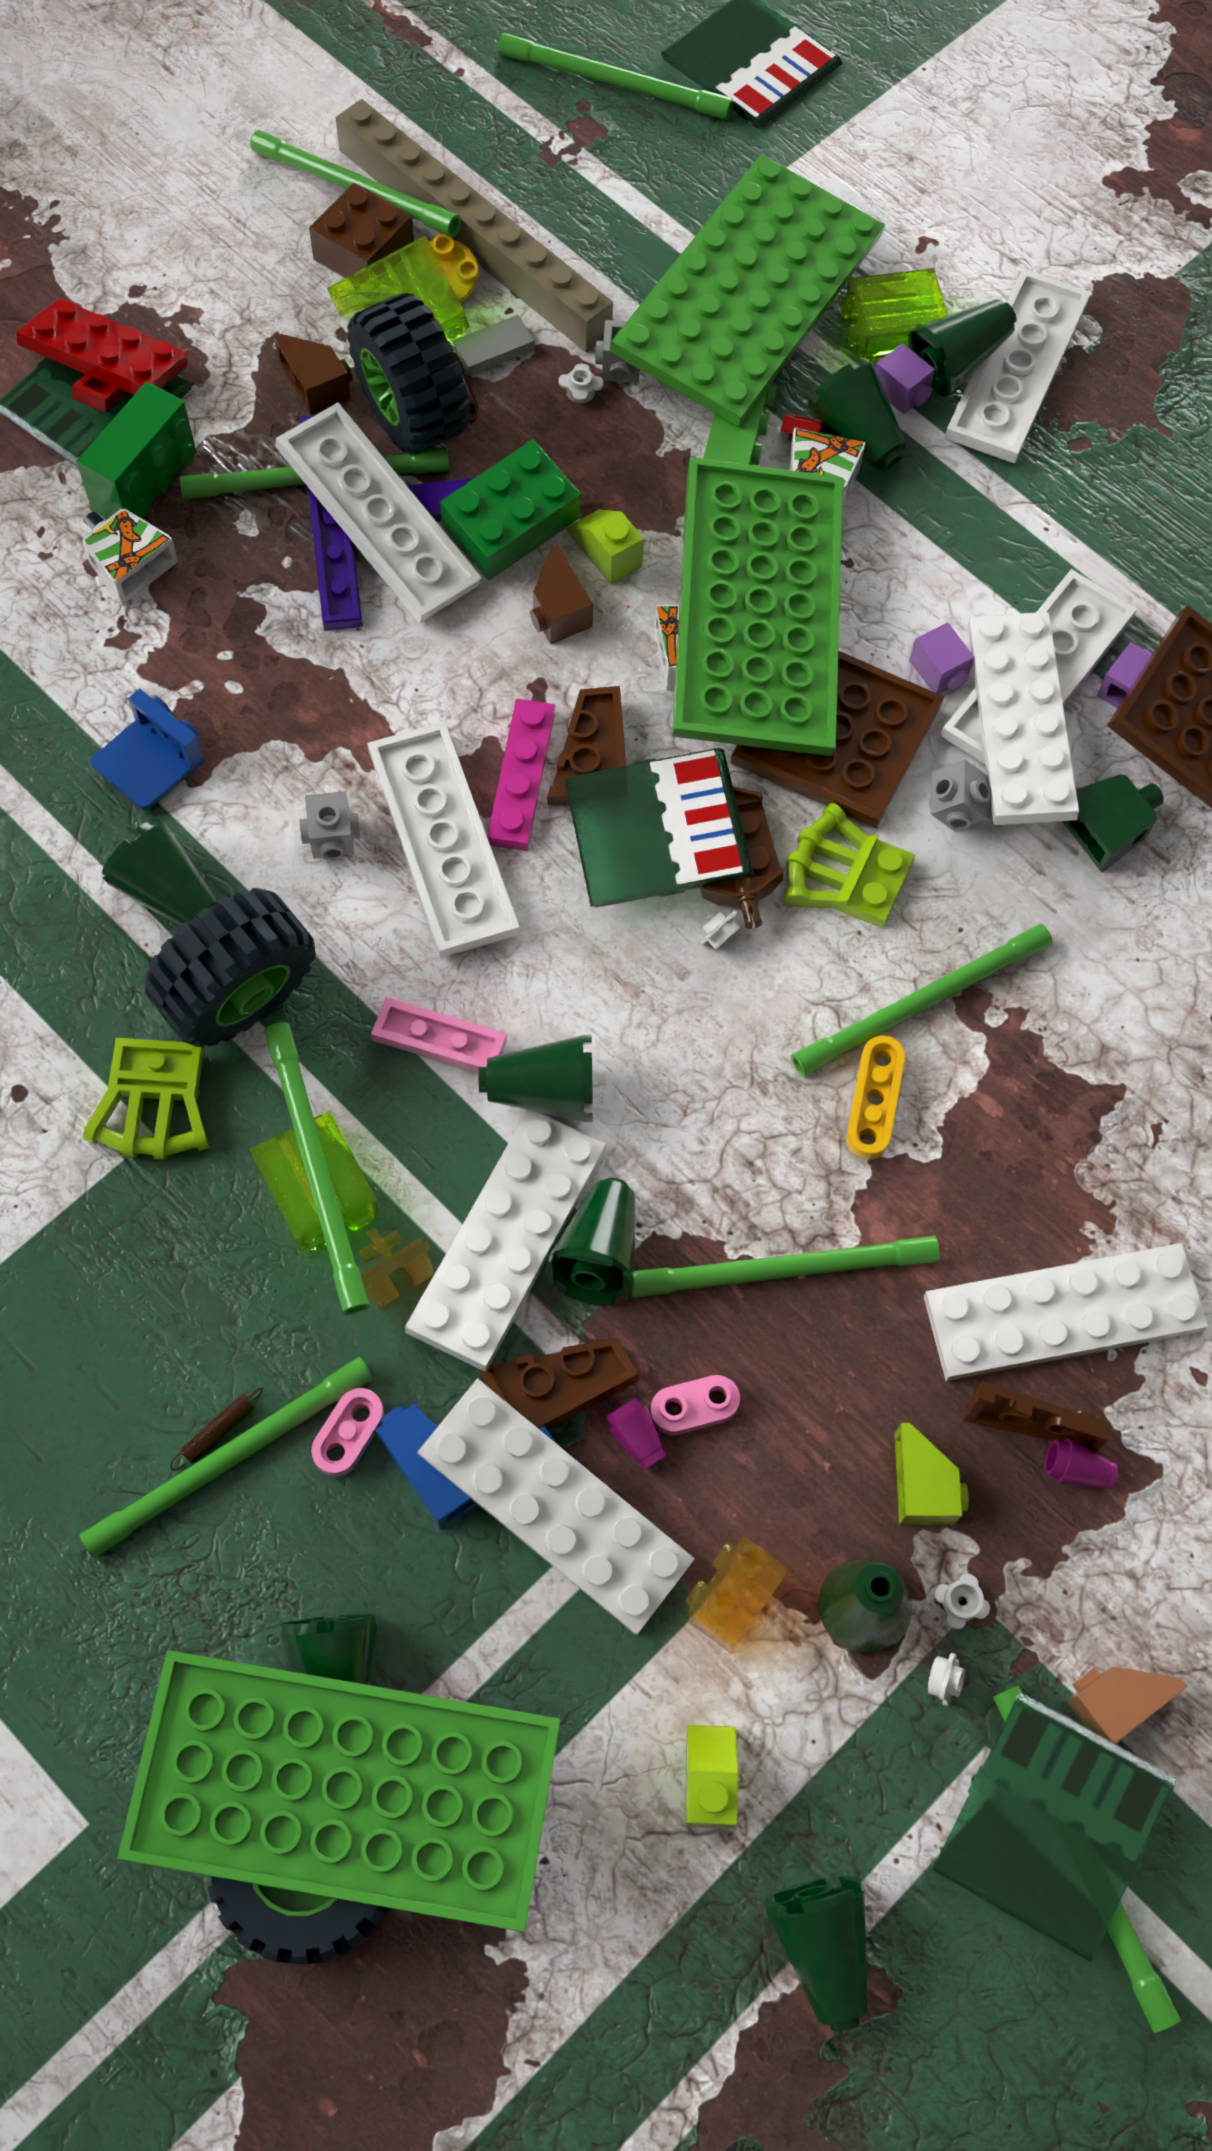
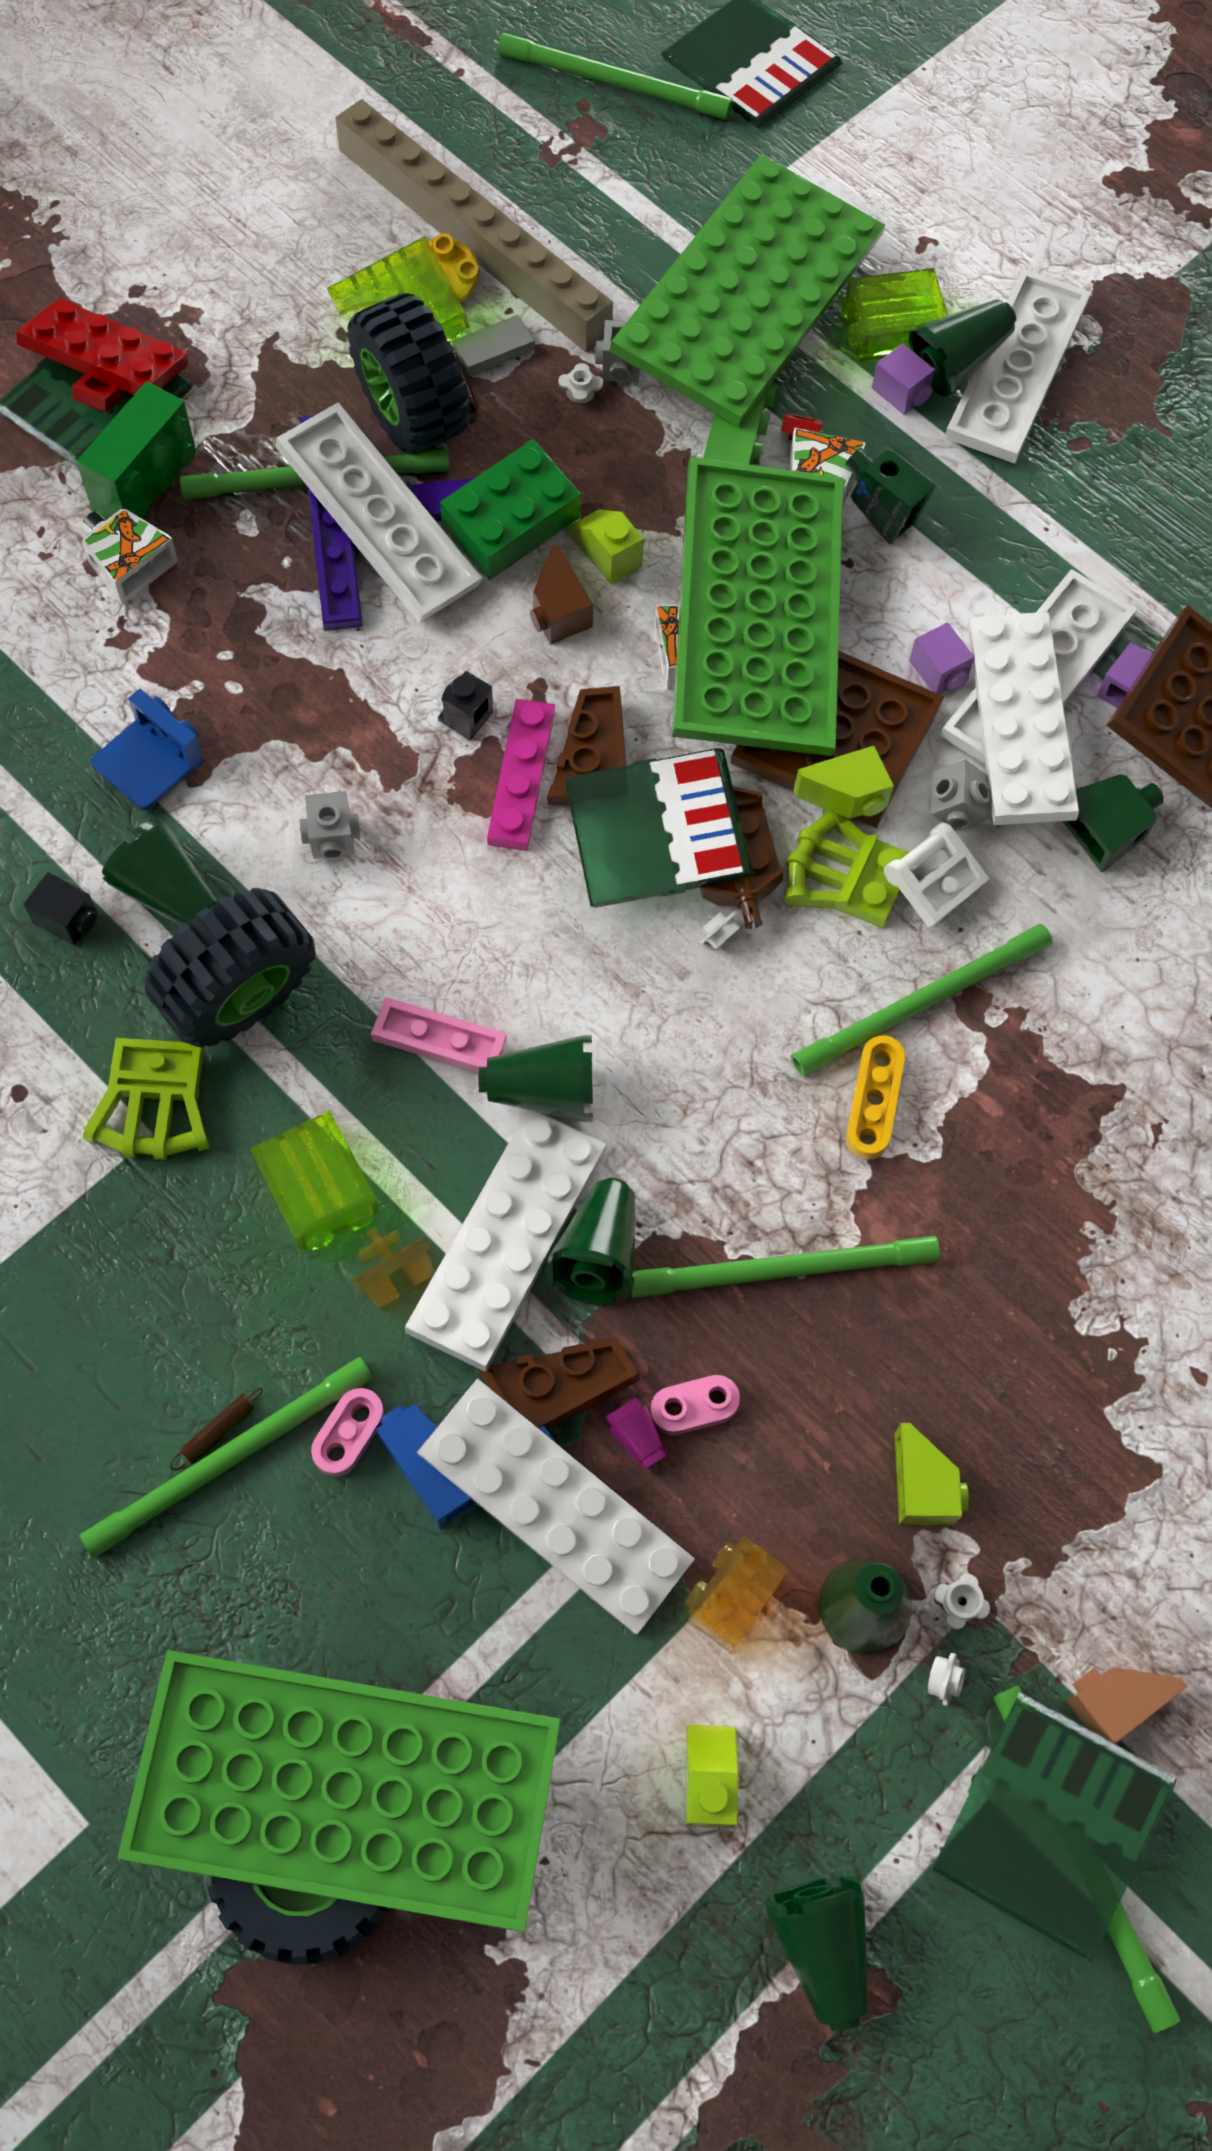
(61, 909): none -> black brick
(280, 151): bright green piece -> none
(314, 372): reddish brown slope -> none
(331, 1646): dark green cone -> none
(346, 1273): bright green piece -> none
(359, 231): reddish brown brick -> none
(443, 839): white plate -> none
(461, 701): none -> black brick
(847, 784): none -> lime slope
(859, 410): dark green cone -> none
(889, 491): none -> dark green torso
(946, 884): none -> white plate
(1033, 1417): reddish brown wing -> none
(1064, 1311): white plate -> none
(1078, 1465): magenta cone -> none

